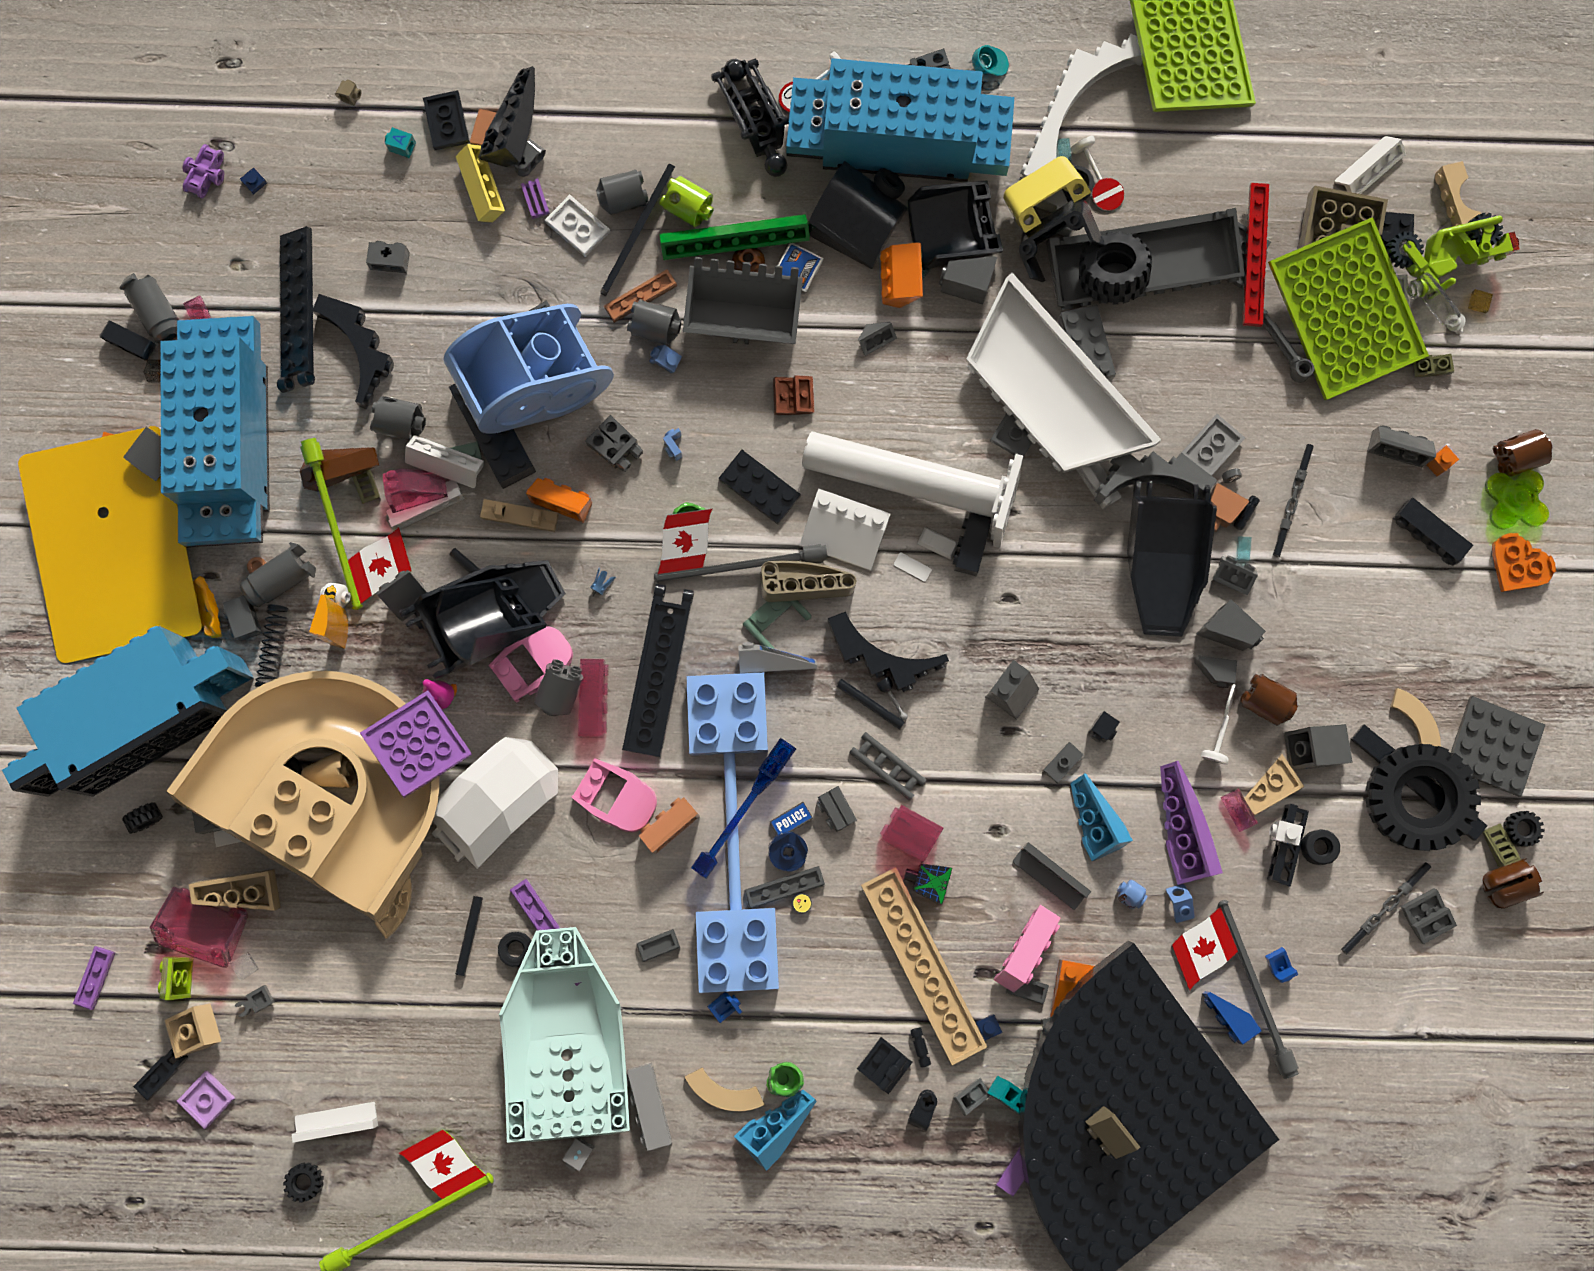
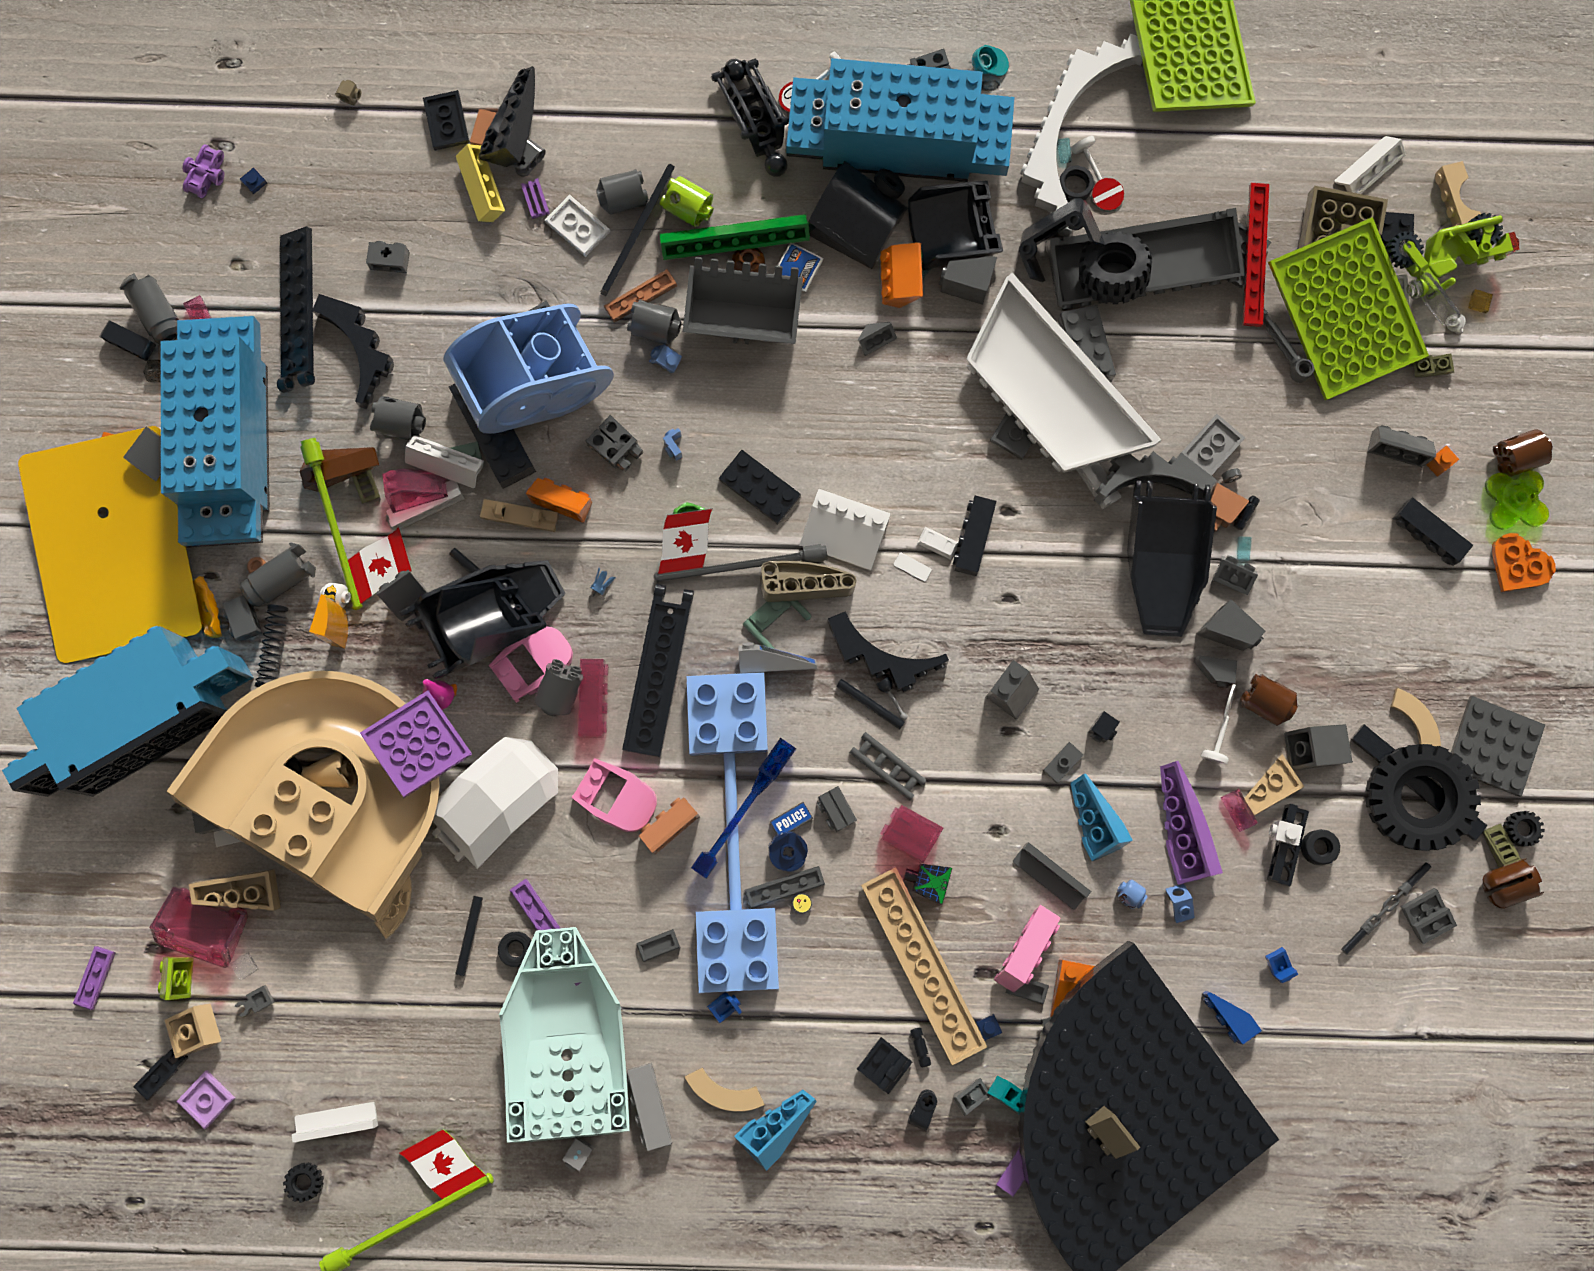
(142, 817): black tyre -> none
(400, 142): teal brick -> none
(785, 1079): bright green hair -> none
(793, 395): copper slope -> none
(917, 478): white piece -> none
(1040, 185): light yellow windscreen -> none
(1209, 948): flag -> none
(1286, 523): piece -> none

